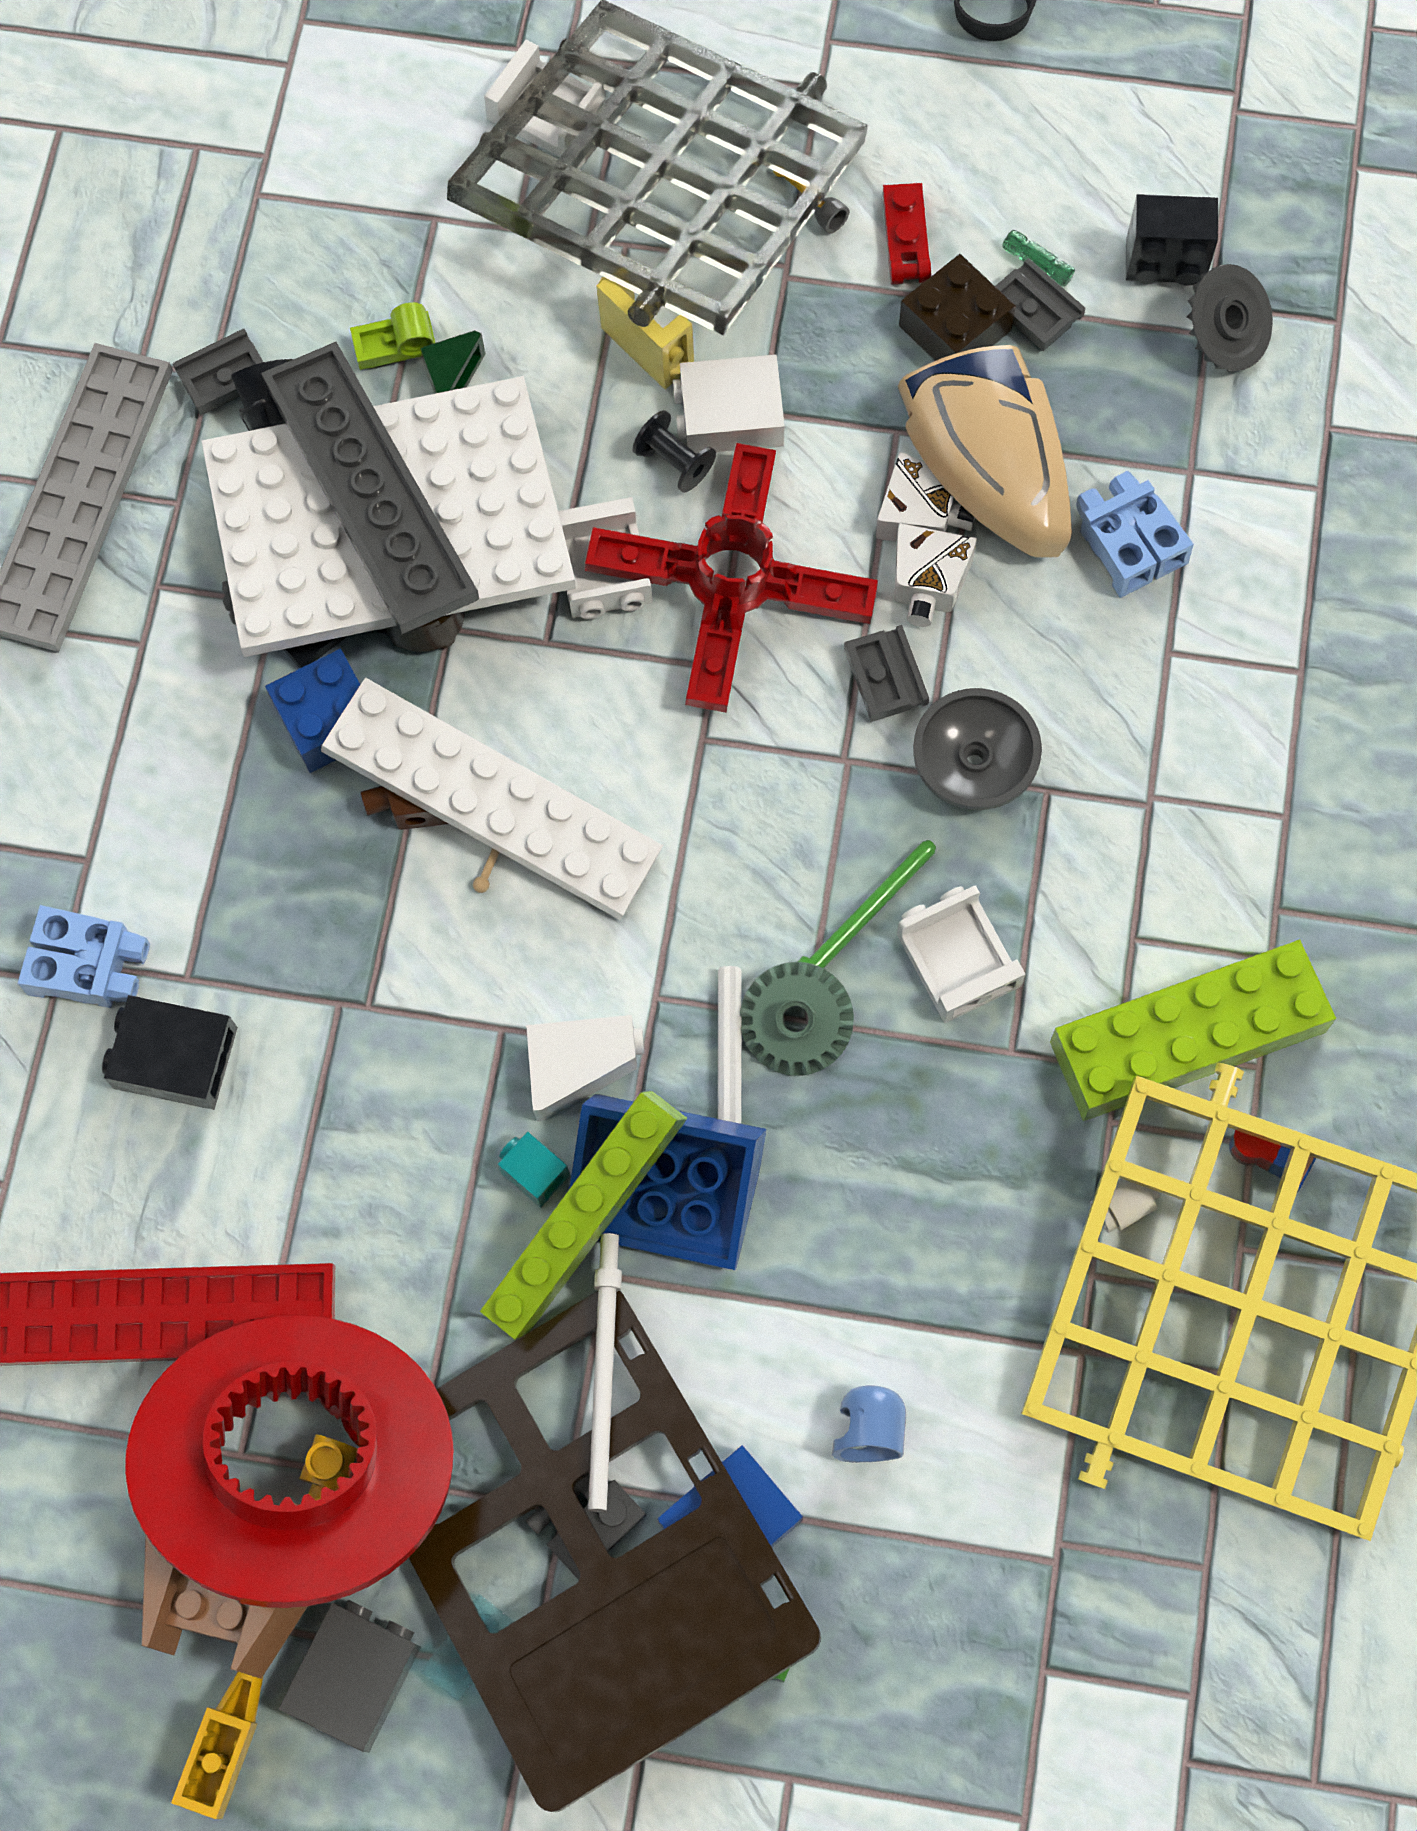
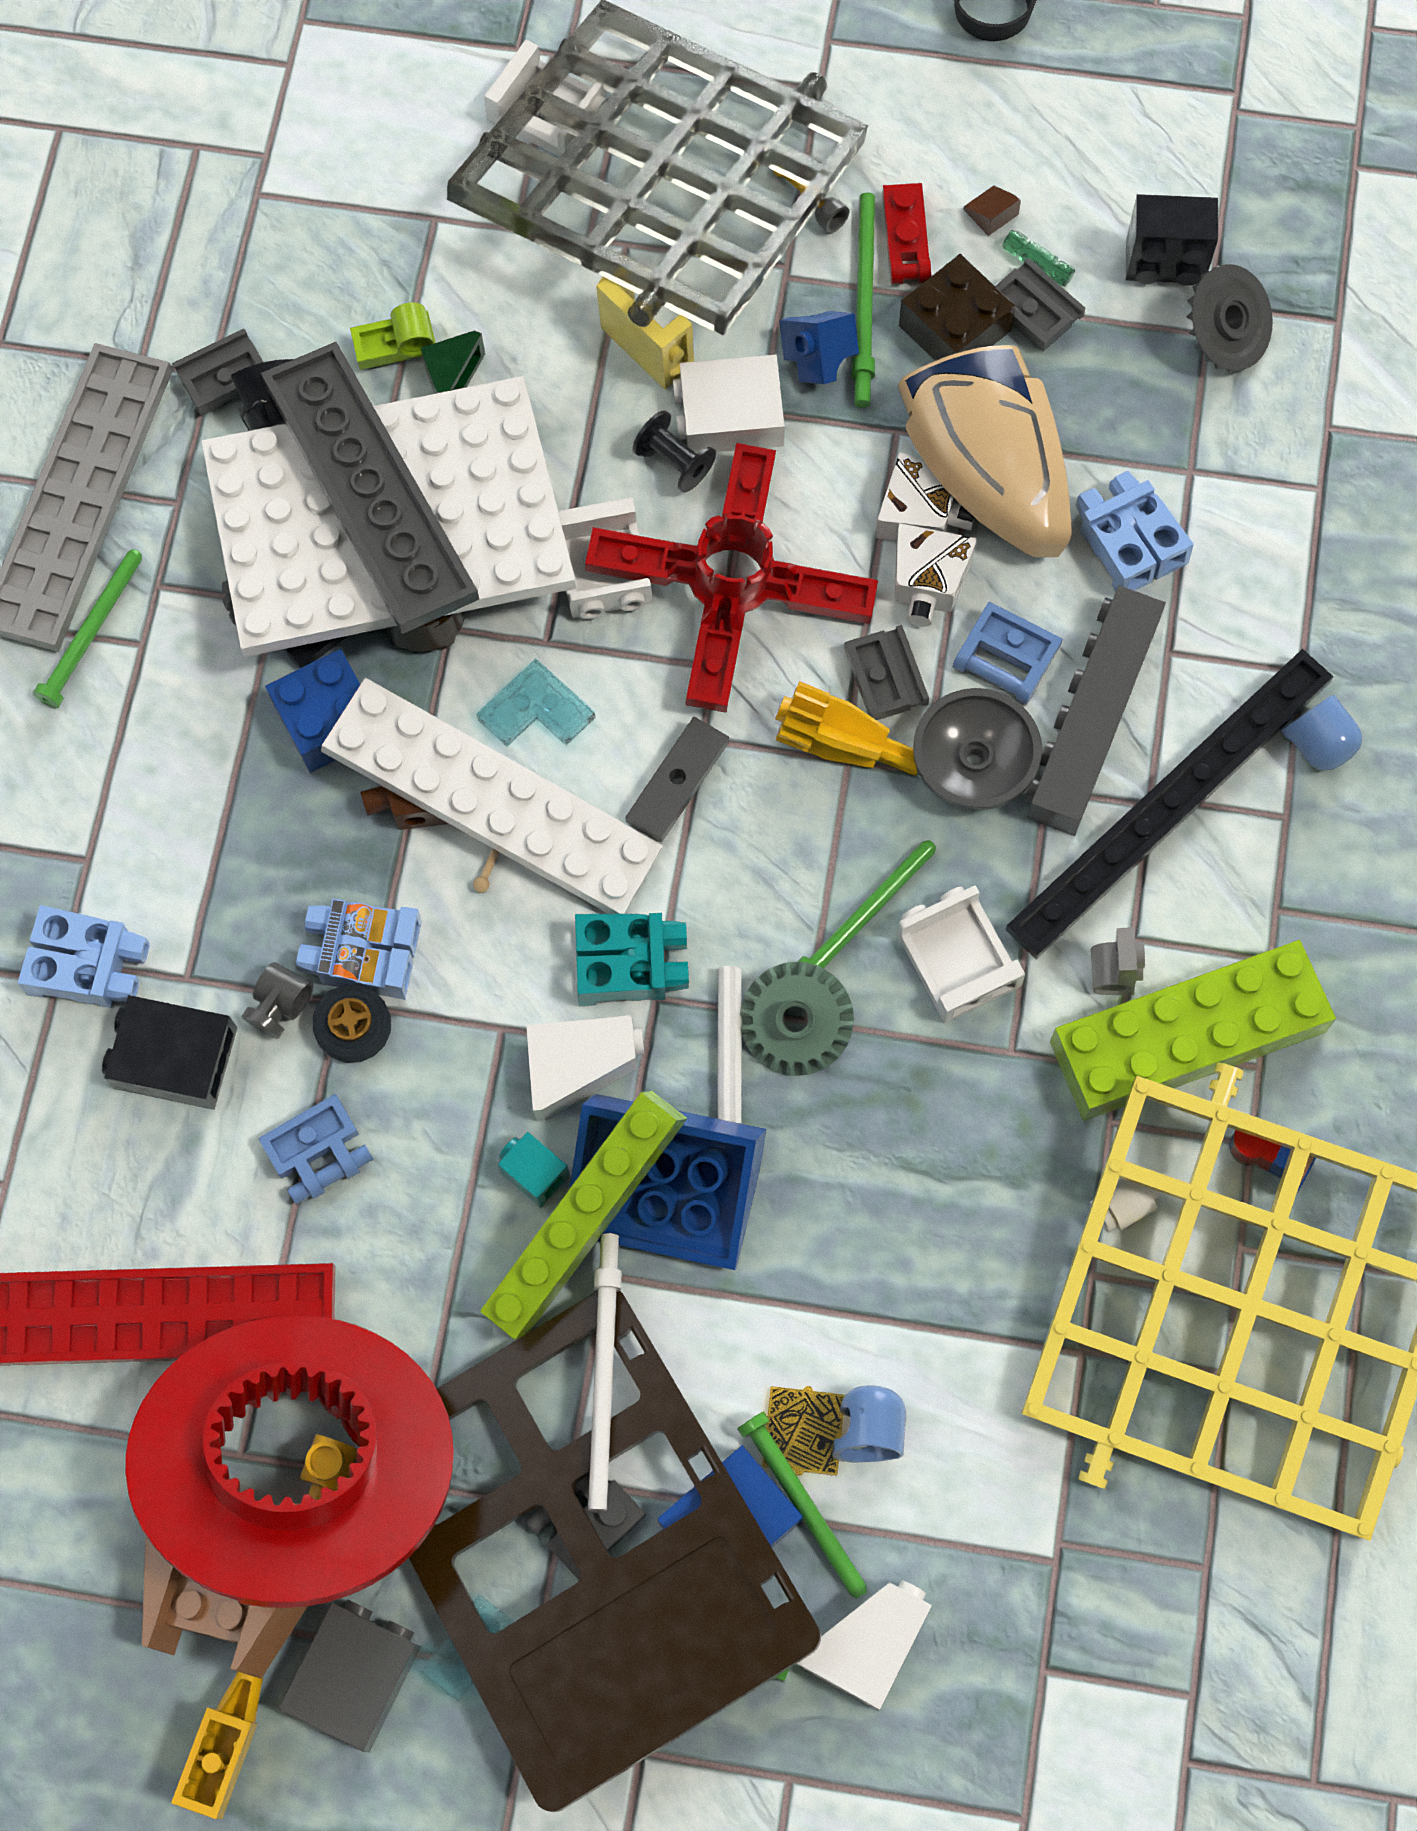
(50, 692): none -> bright green bar
(279, 994): none -> dark grey piece
(307, 1139): none -> medium blue plate
(346, 1008): none -> black wheel
(362, 946): none -> light blue hips
(533, 696): none -> clear light blue plate
(625, 957): none -> teal hips
(688, 759): none -> dark grey tile
(803, 1503): none -> bright green bar
(805, 1427): none -> clear yellow piece
(819, 344): none -> blue brick
(838, 731): none -> yellow piece
(863, 364): none -> bright green bar
(870, 1644): none -> white slope
(993, 209): none -> reddish brown slope
(1014, 642): none -> medium blue plate
(1095, 710): none -> dark grey brick
(1118, 964): none -> light grey plate
(1168, 804): none -> black plate
(1325, 735): none -> medium blue helmet

